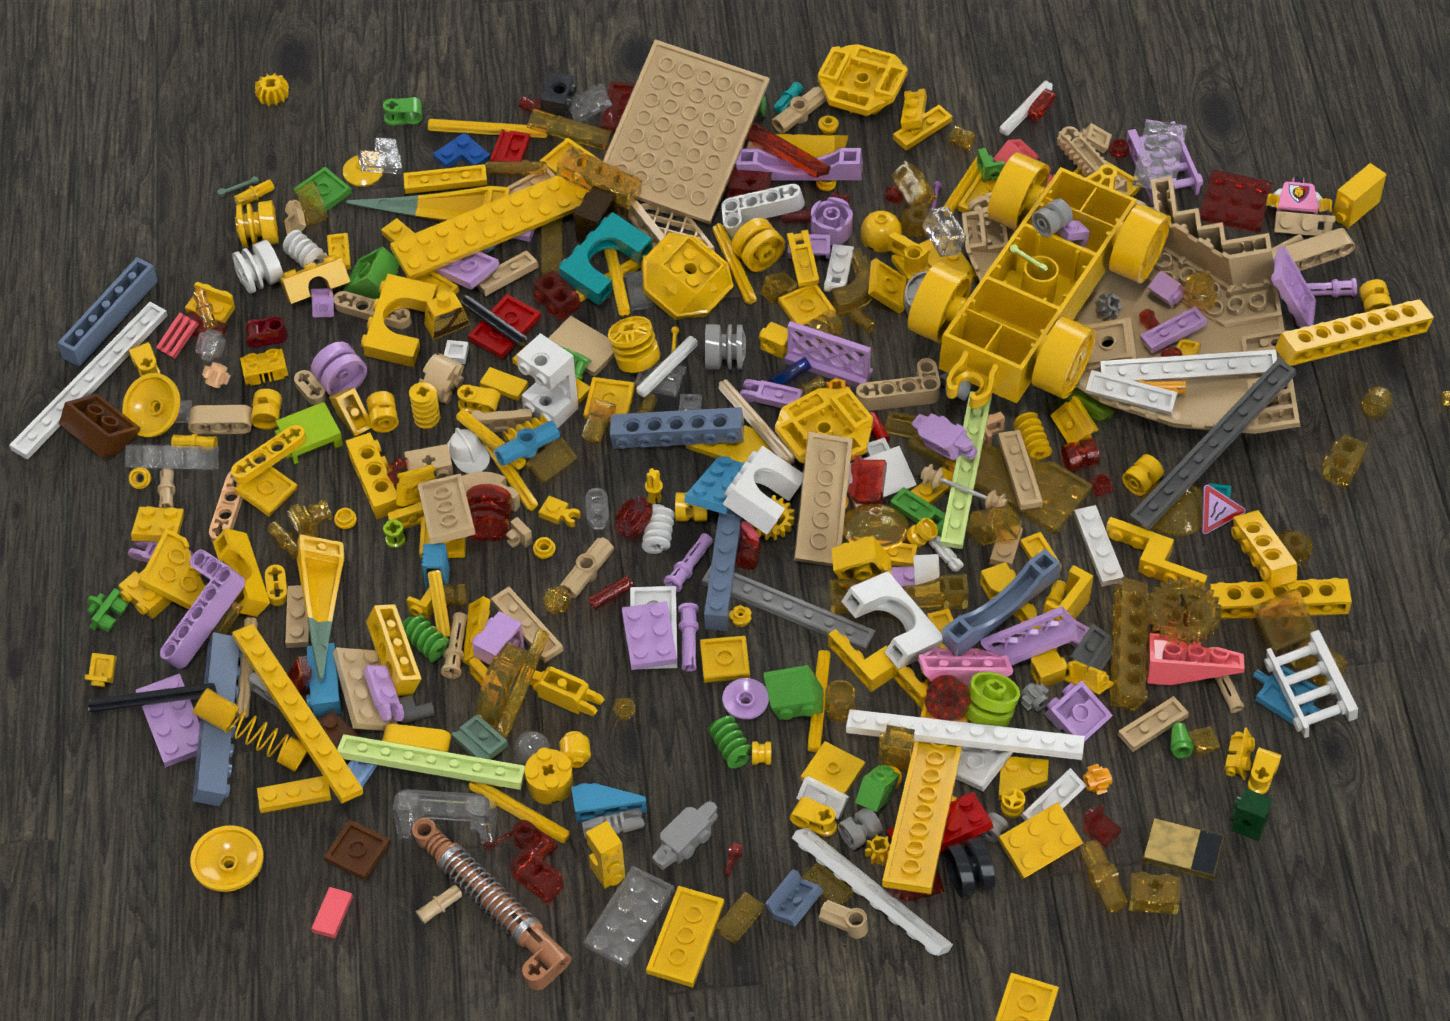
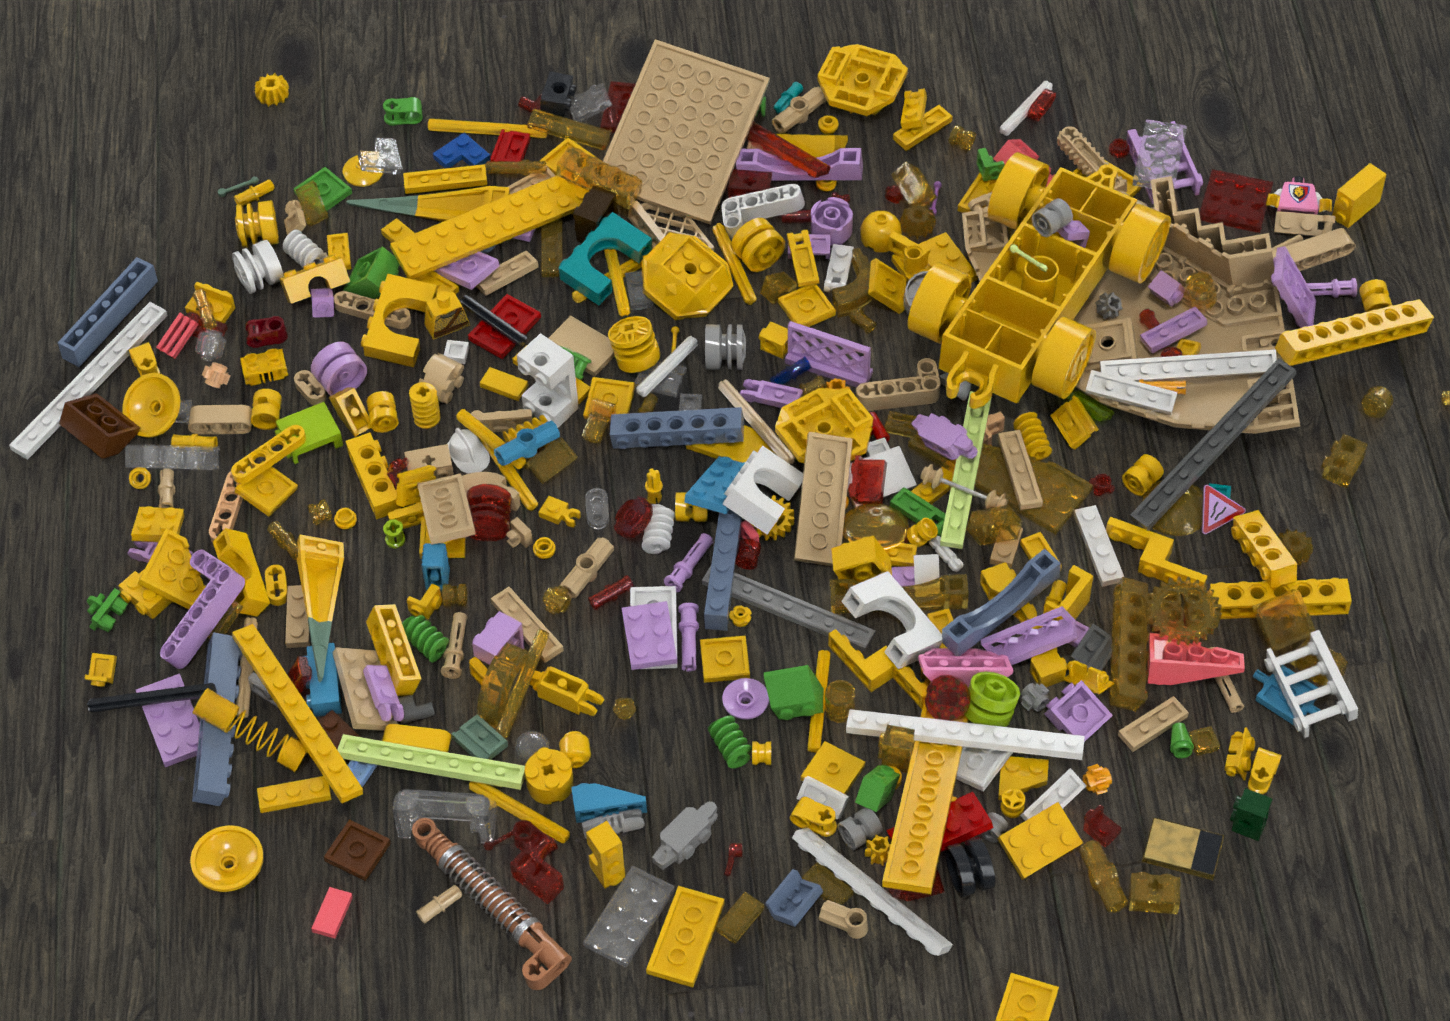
(302, 521): clear yellow piece -> none
(439, 602): yellow axle -> none
(476, 622): yellow plate -> none
(480, 399): yellow piece -> none
(556, 295): clear red brick -> none
(828, 323): clear yellow wheel -> none
(944, 231): clear brick -> none
(962, 187): yellow axle -> none
(1080, 454): clear red wheel -> none
(1097, 137): tan bracket -> none

